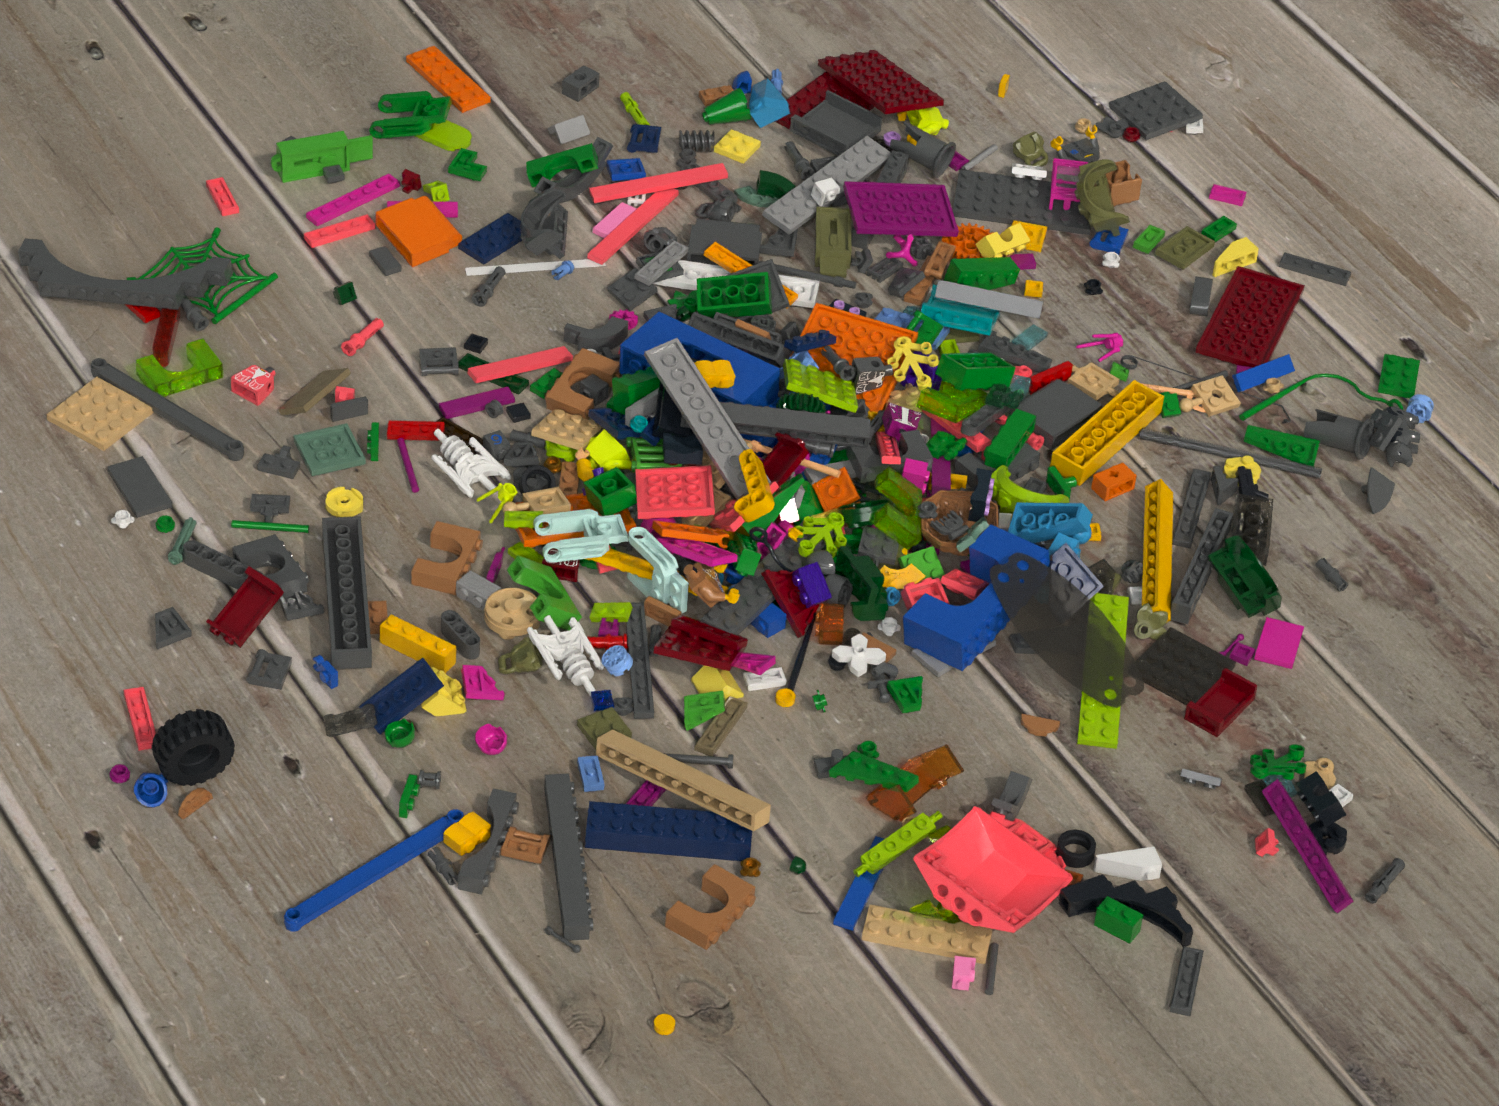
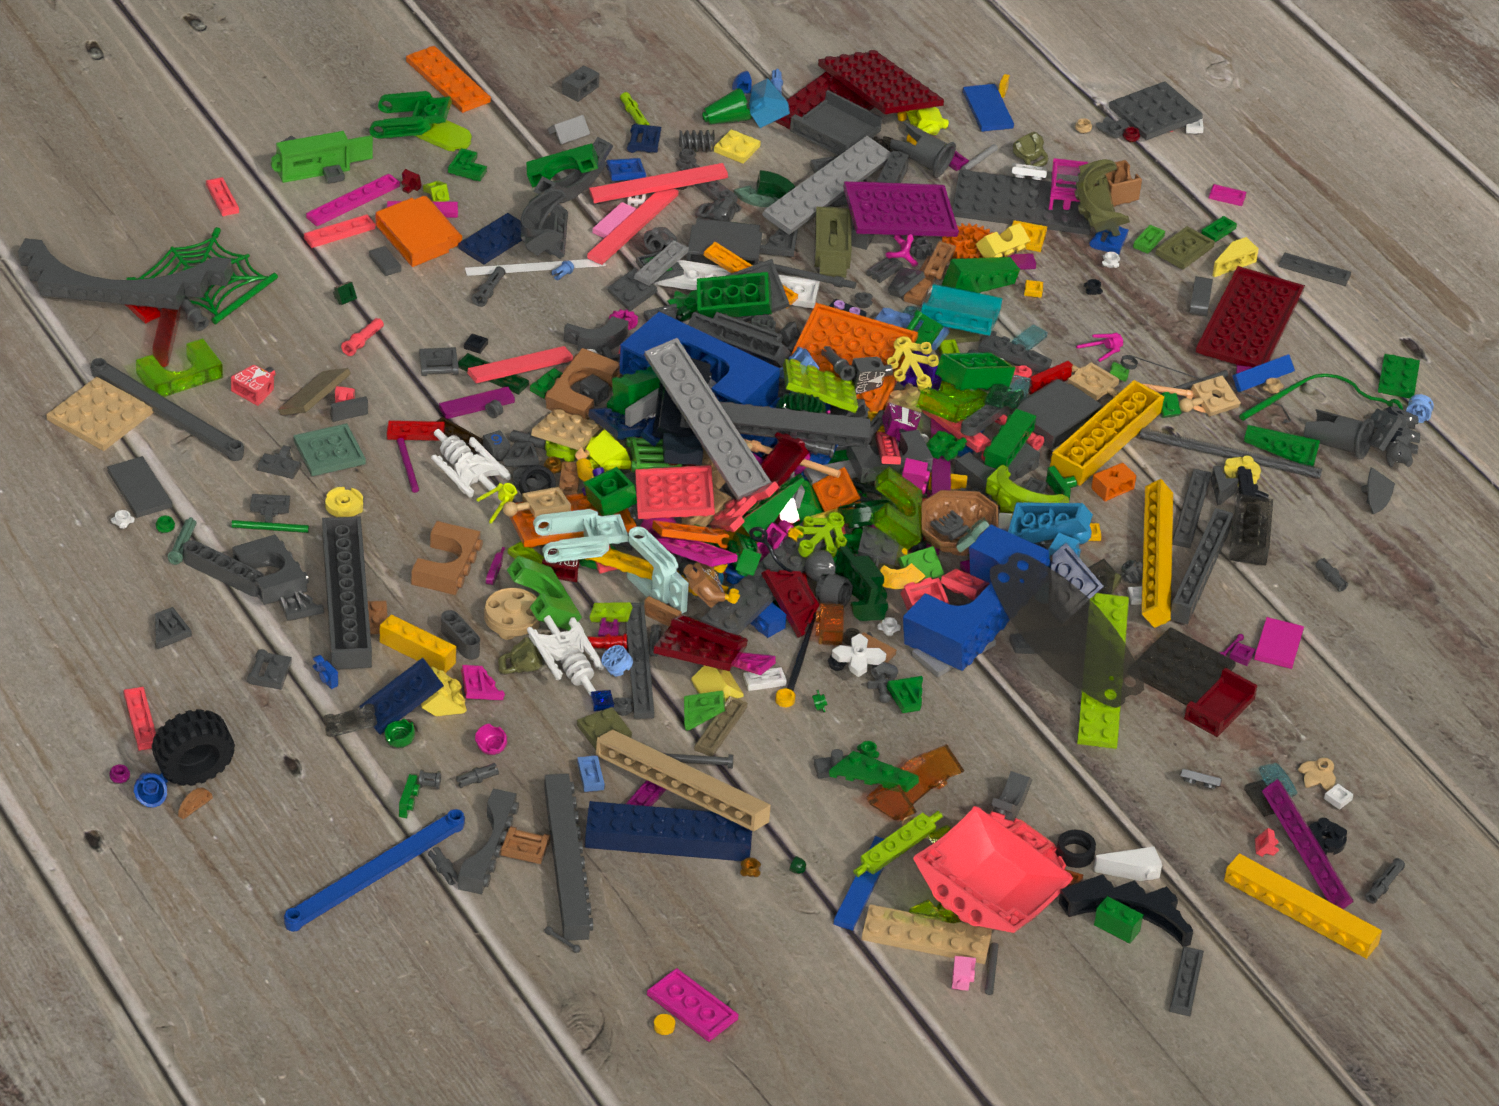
(246, 608): dark red panel -> none
(373, 446): green plate -> none
(467, 833): yellow brick -> none
(475, 589): light grey brick -> none
(477, 775): none -> dark grey pin
(518, 412): black tile -> none
(518, 519): lime plate -> none
(638, 423): teal plate -> none
(692, 1004): none -> dark pink tile
(706, 928): medium nougat arch -> none
(711, 95): medium nougat plate -> none
(716, 373): yellow brick -> none
(753, 329): medium nougat tile -> none
(760, 497): yellow beam -> none
(801, 164): dark grey pin -> none
(810, 341): dark blue plate -> none
(811, 585): dark purple brick -> none
(825, 191): white brick -> none
(863, 260): dark grey tile -> none
(891, 135): lavender plate -> none
(893, 596): dark azure plate -> none
(927, 510): dark grey plate -> none
(982, 495): black brick -> none
(988, 107): none -> blue tile
(989, 299): tile -> none
(1039, 726): medium nougat tile -> none
(1080, 150): dark grey torso -> none
(1152, 620): olive plate -> none
(1245, 578): dark green piece -> none
(1262, 769): green plant -> none
(1302, 905): none -> yellow brick
(1319, 799): black arch -> none

